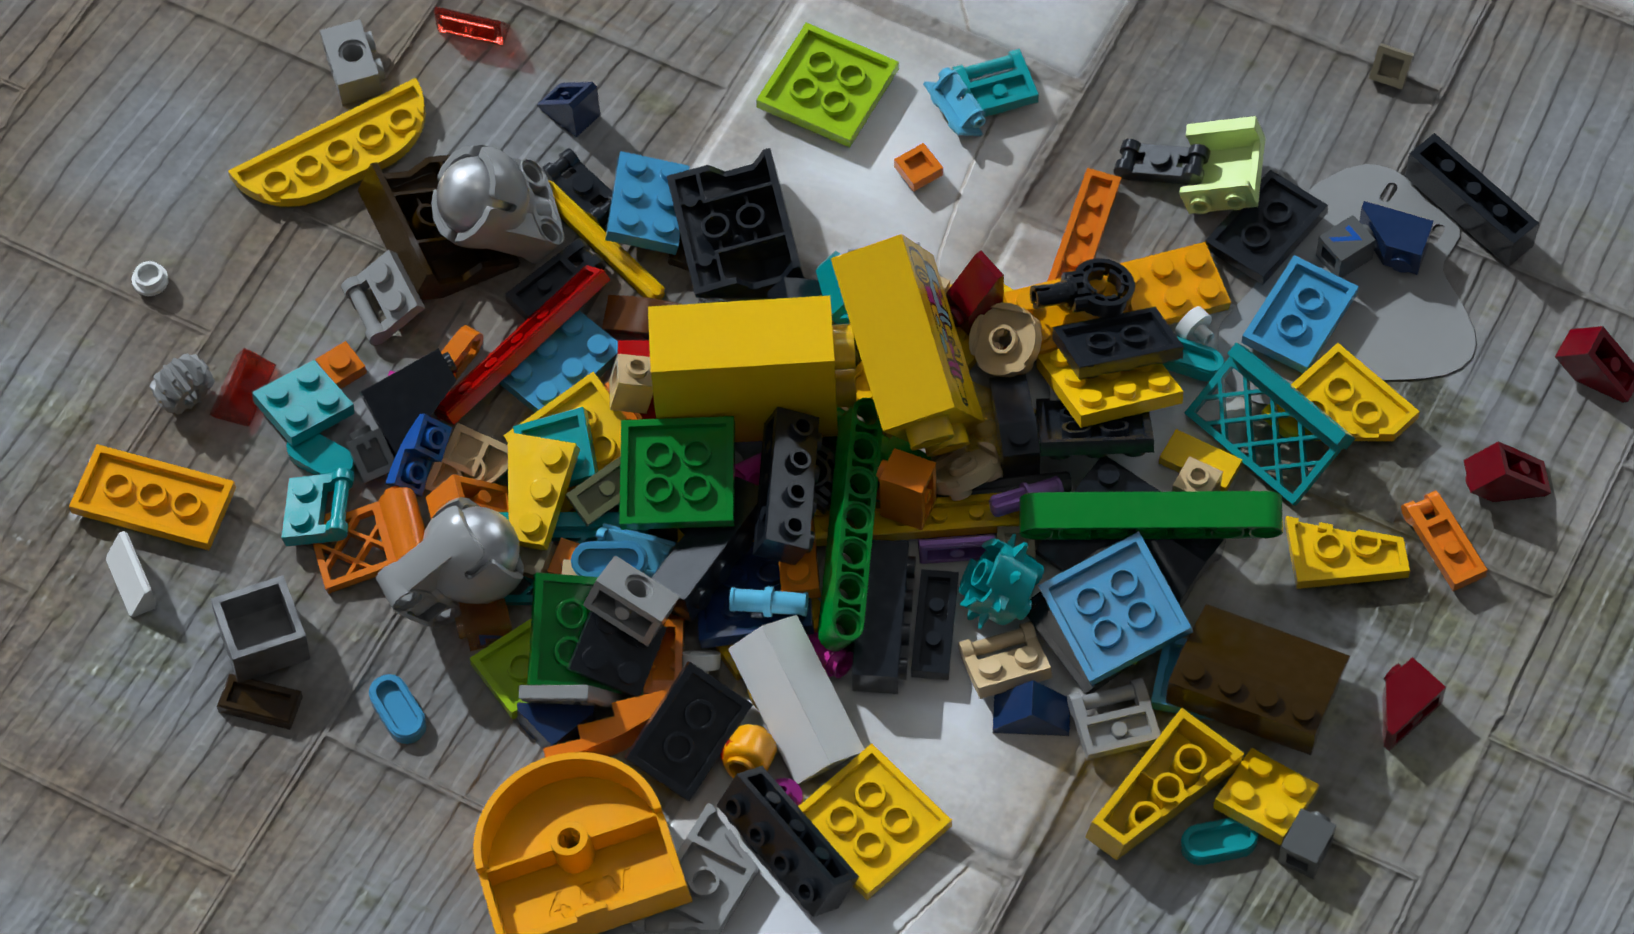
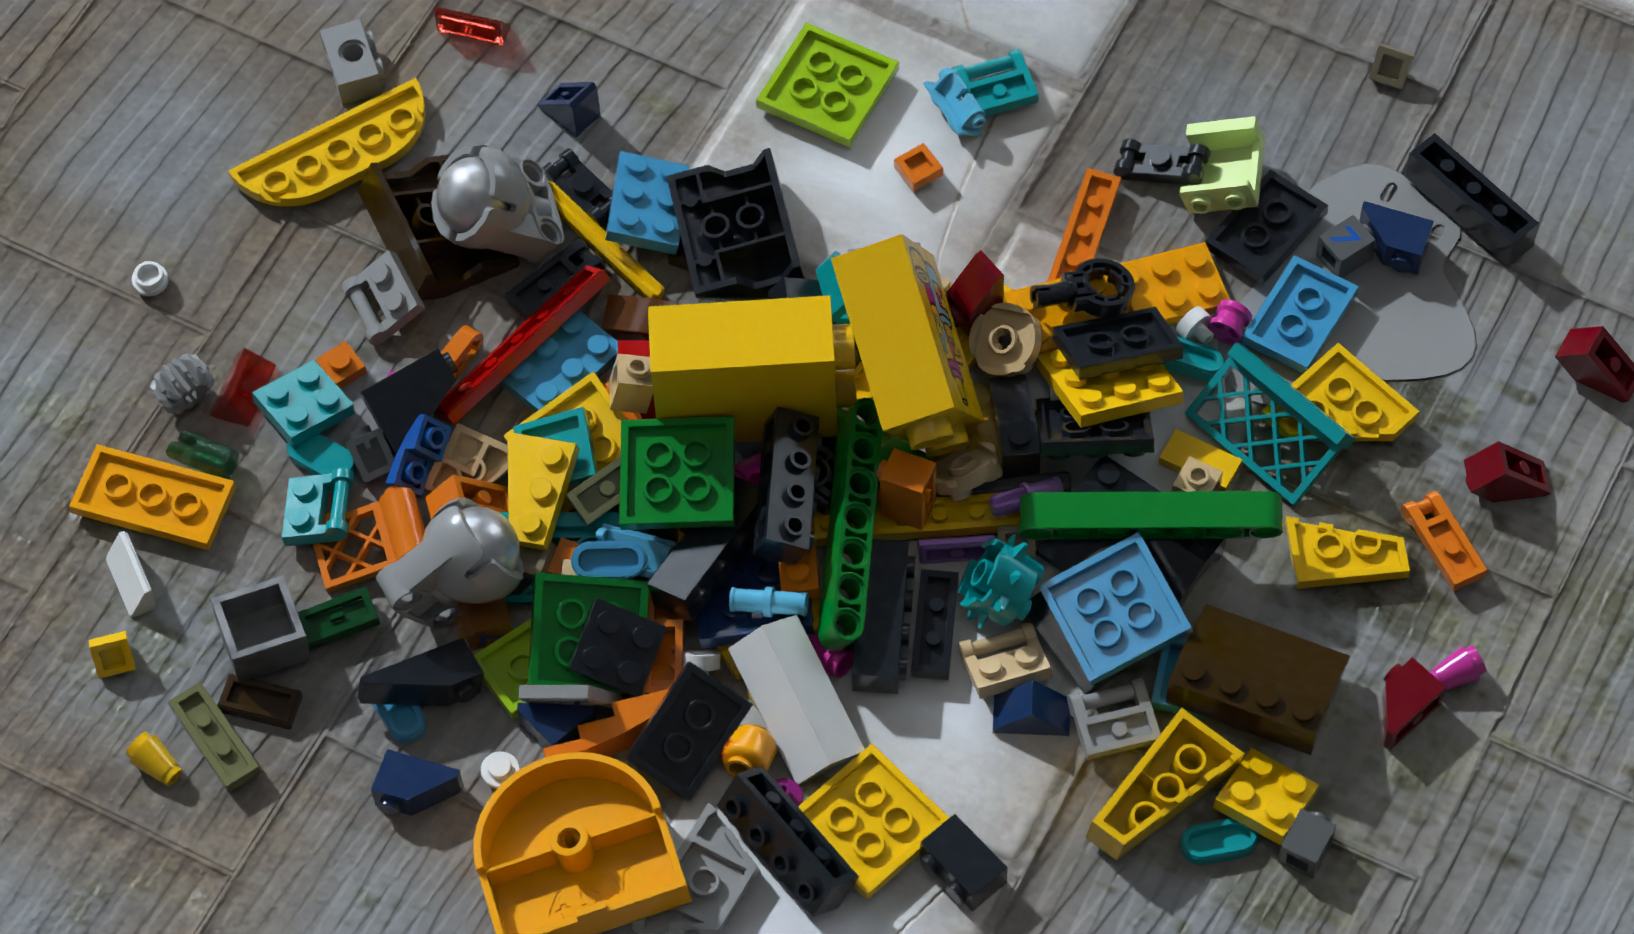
(112, 654): none -> yellow tile
(153, 758): none -> yellow cone
(203, 454): none -> clear green hinge
(214, 737): none -> olive plate
(338, 618): none -> dark green plate
(413, 784): none -> dark blue slope
(428, 679): none -> black slope
(498, 768): none -> white plate
(631, 600): light grey brick -> none
(962, 863): none -> black brick
(1230, 321): none -> dark pink wheel
(1460, 668): none -> dark pink cone

